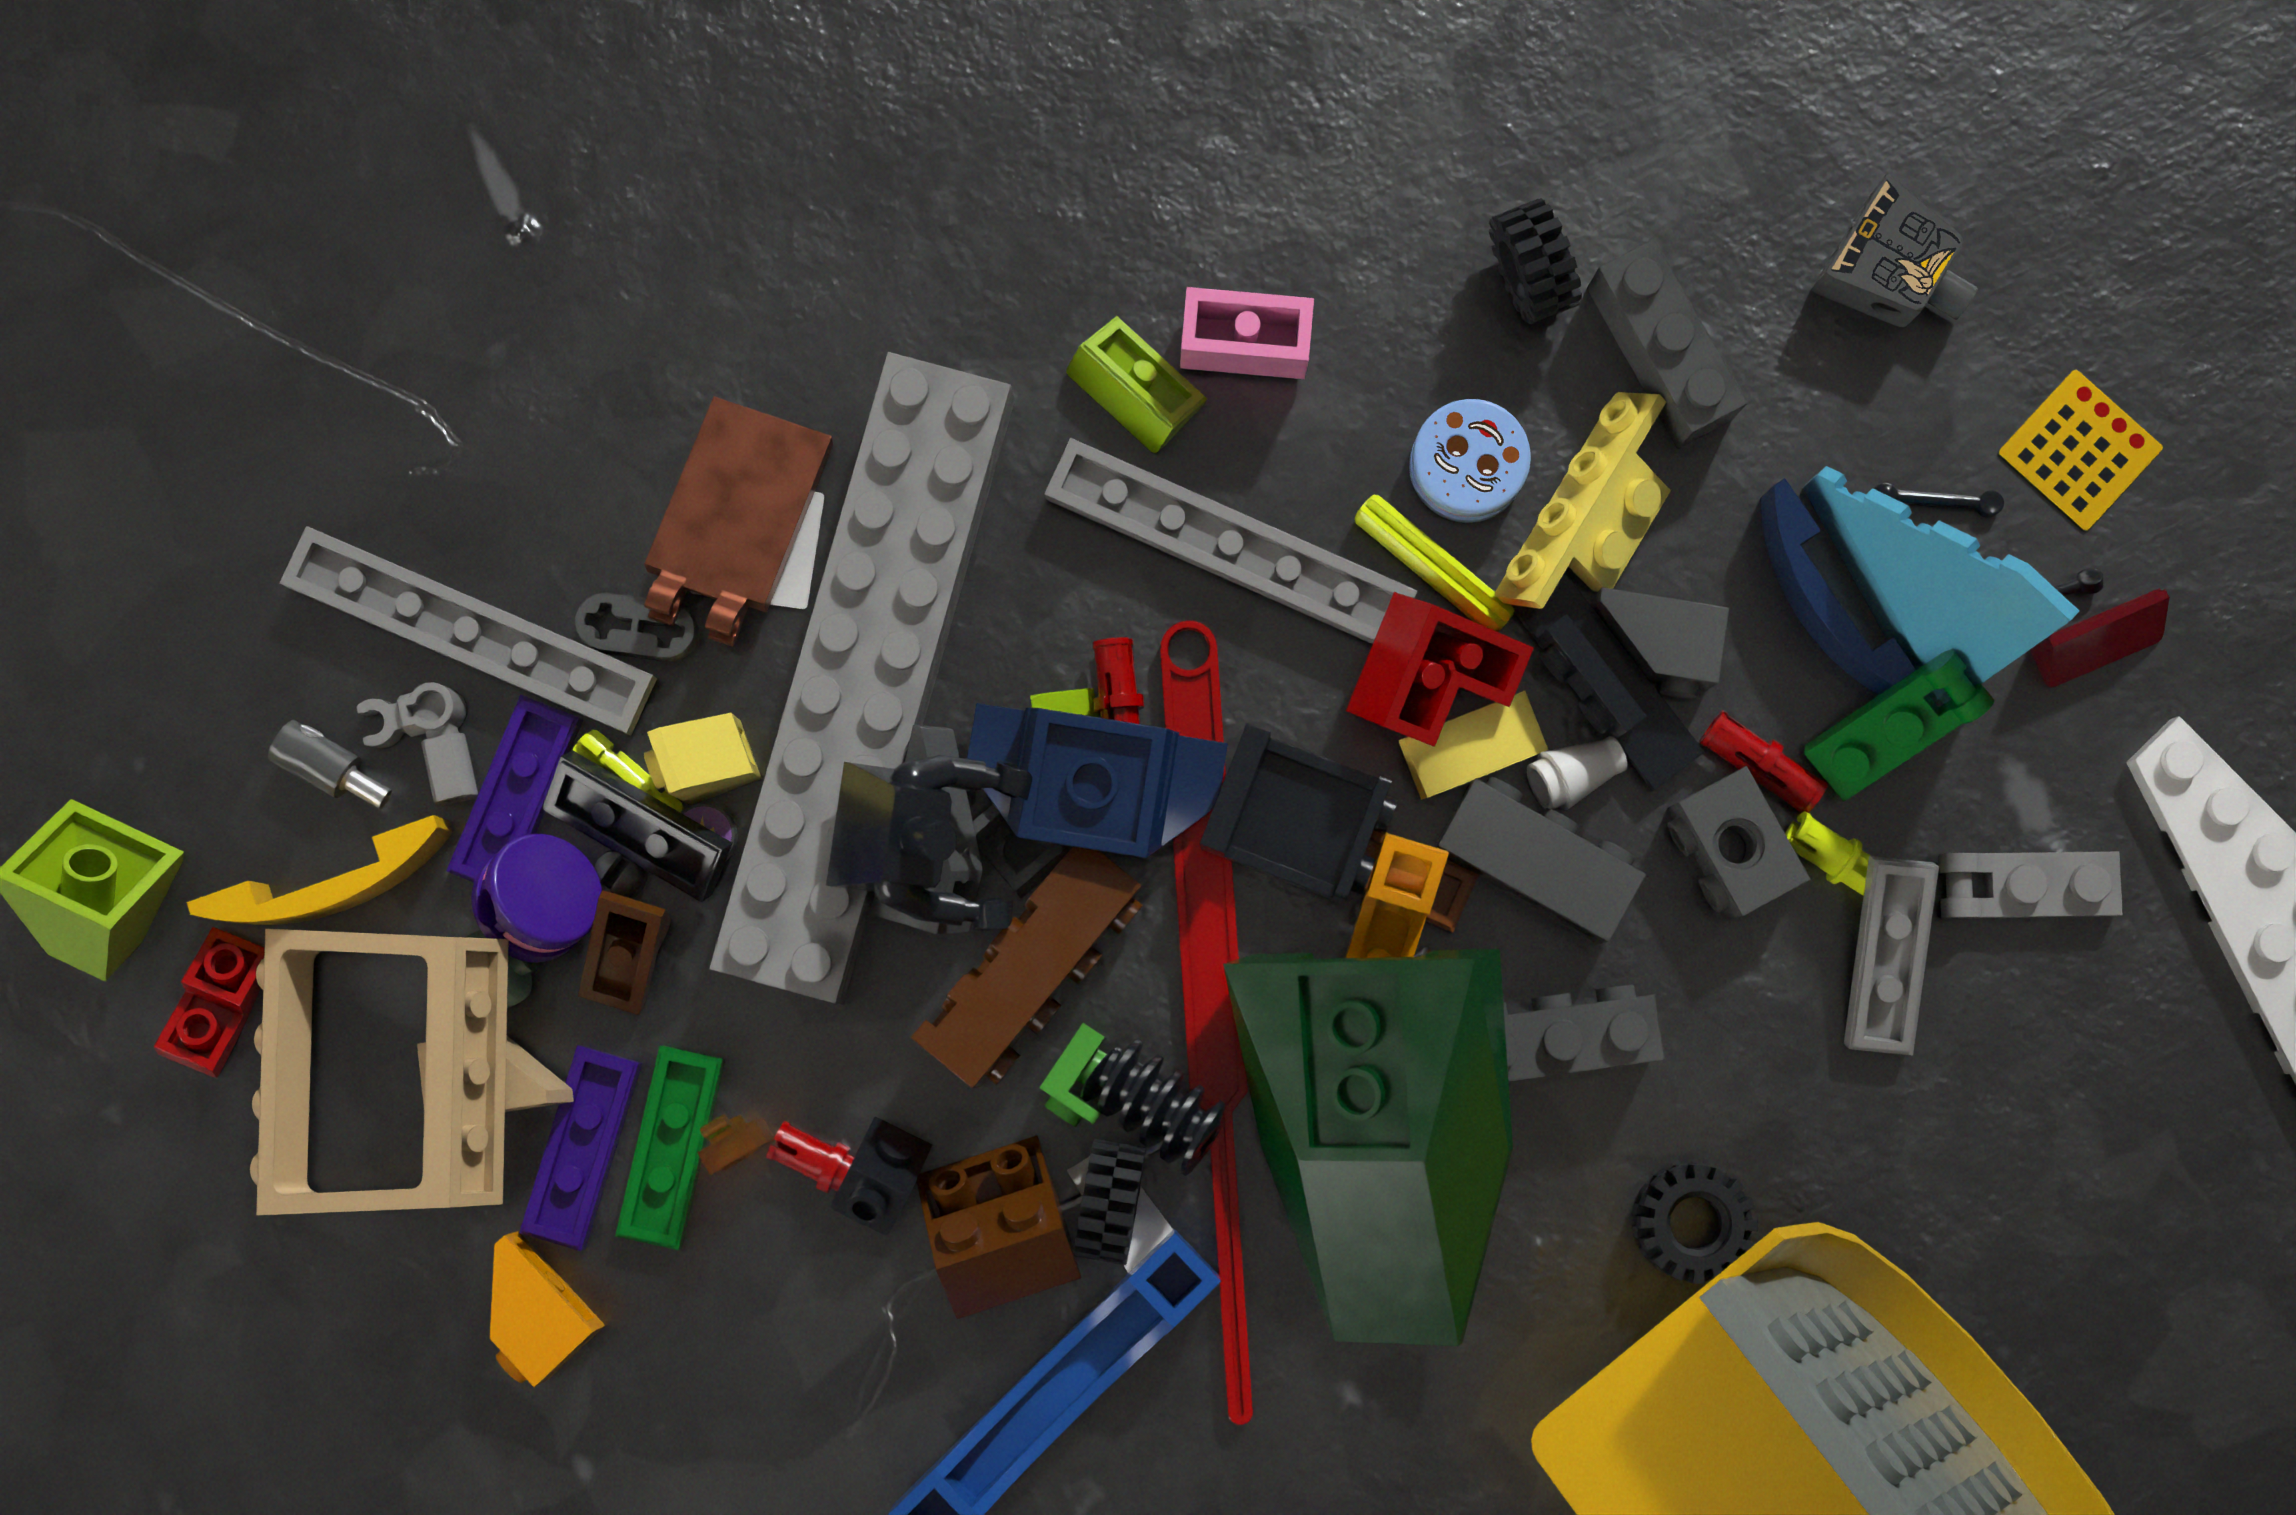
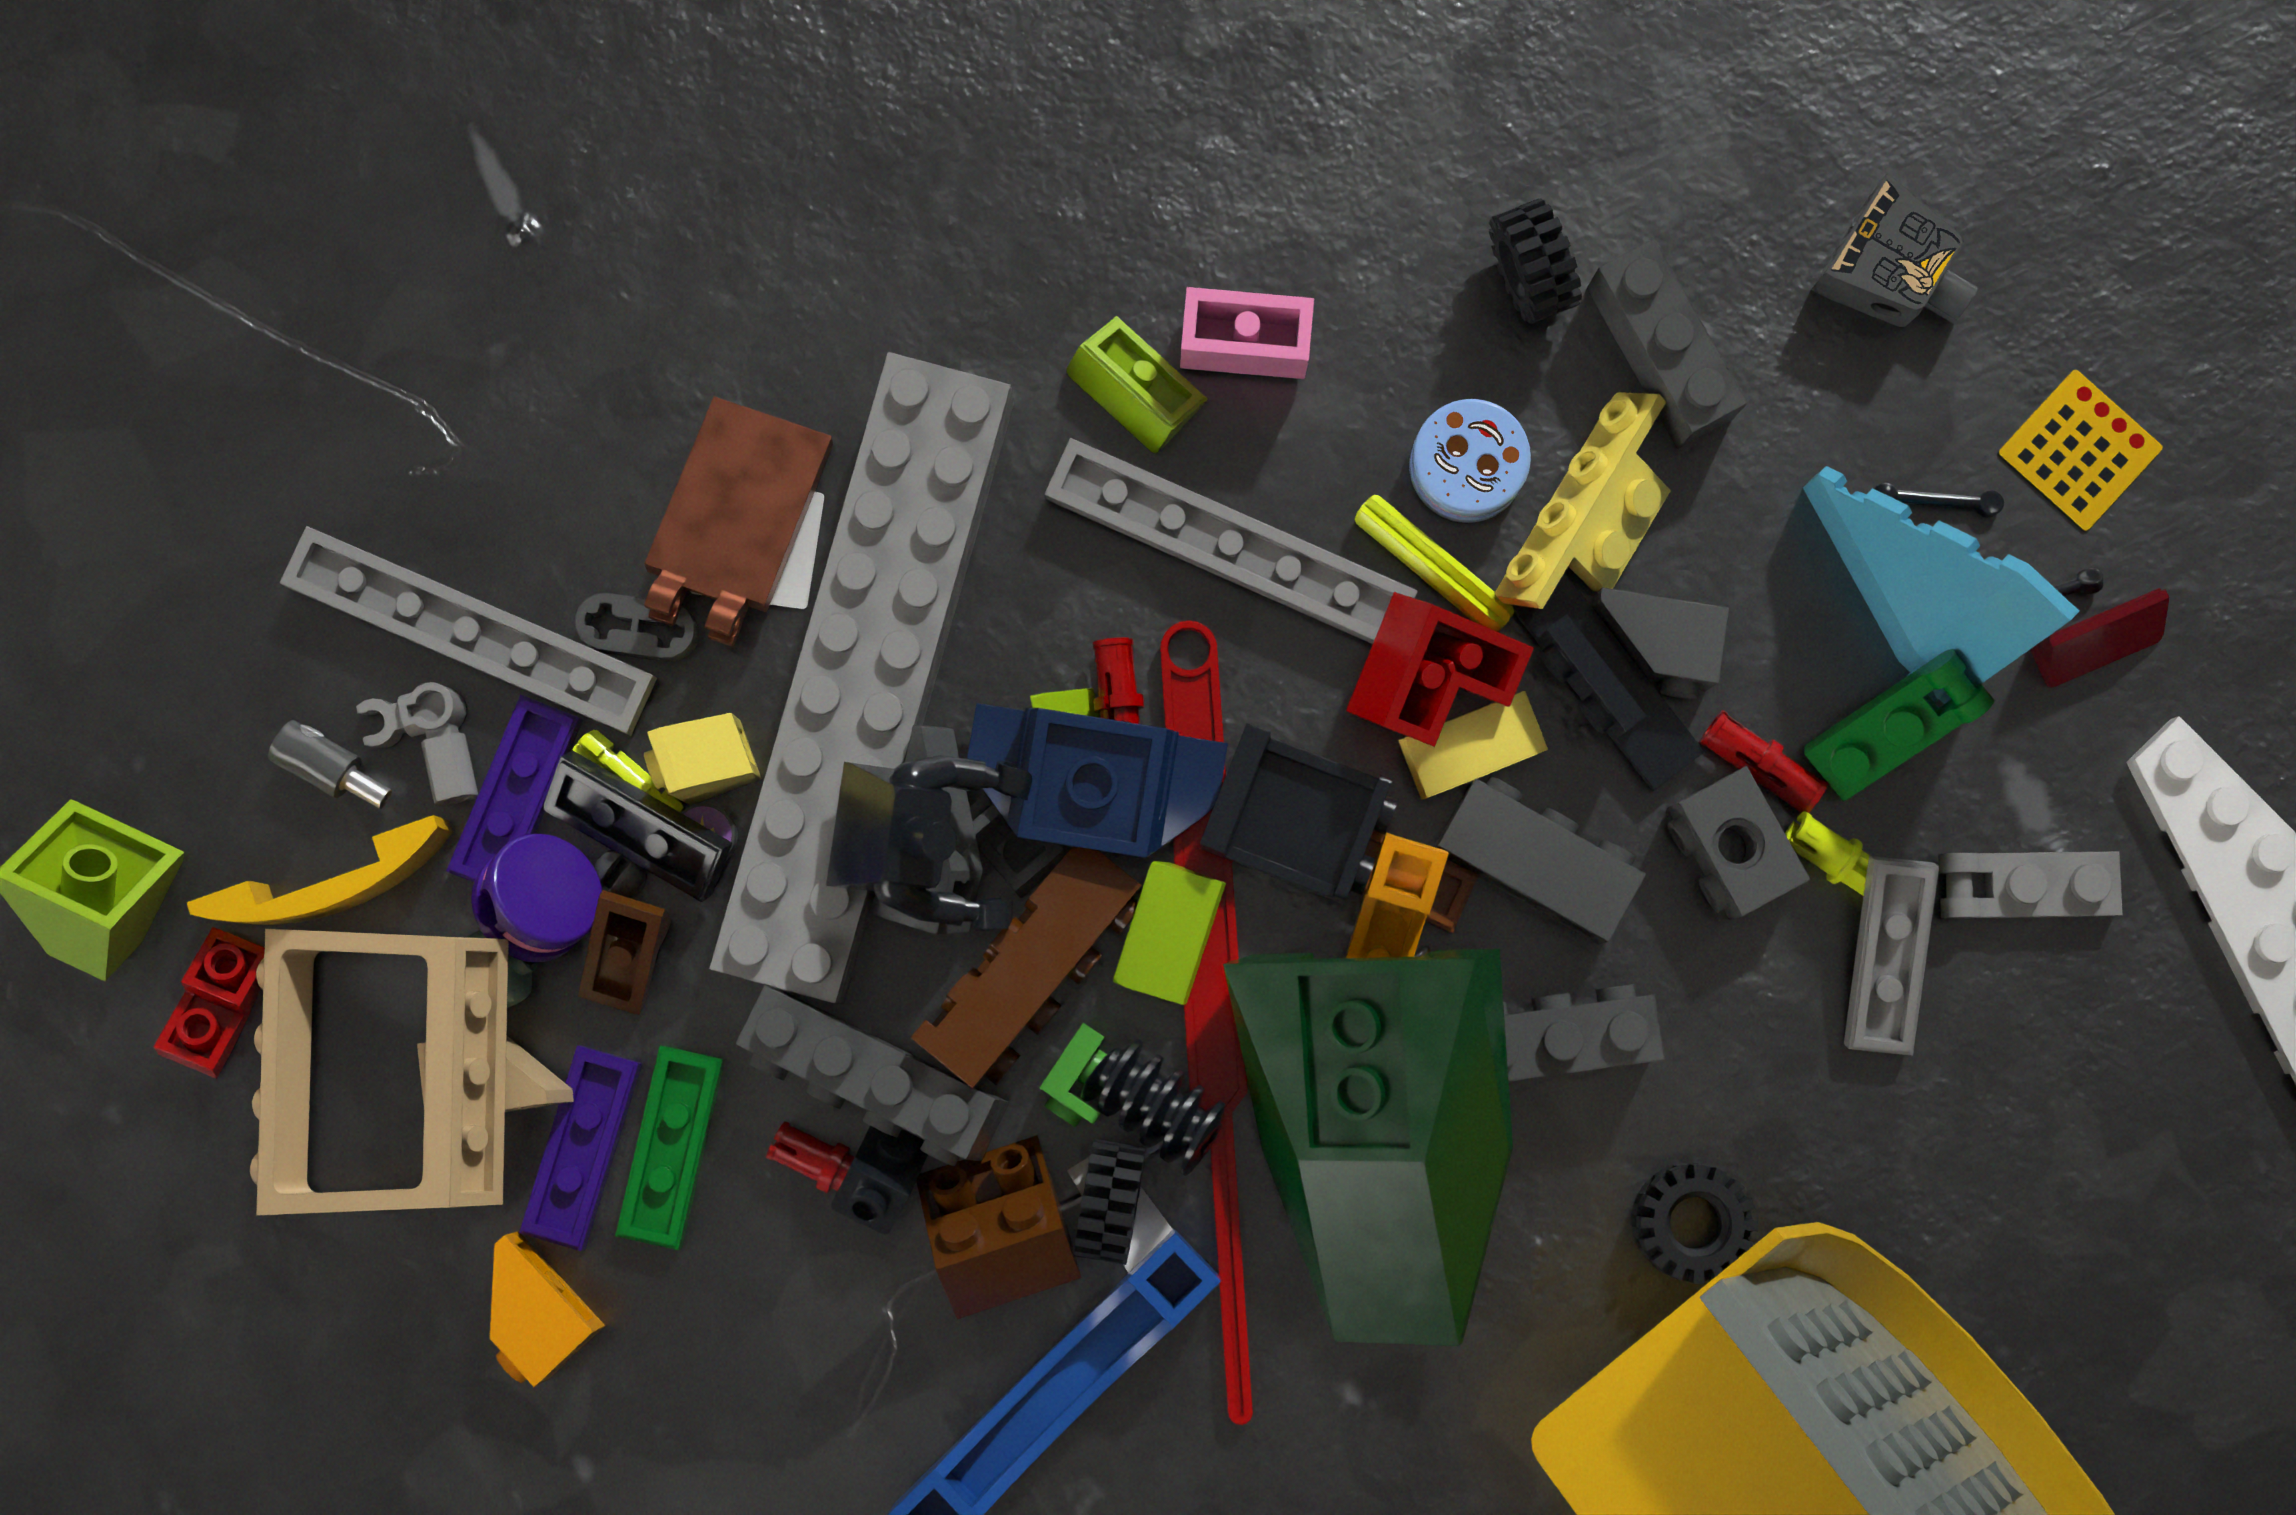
(732, 1141): clear orange plate -> none
(871, 1073): none -> dark grey brick
(1169, 932): none -> lime slope
(1573, 772): white cone -> none
(1785, 530): dark blue slope -> none

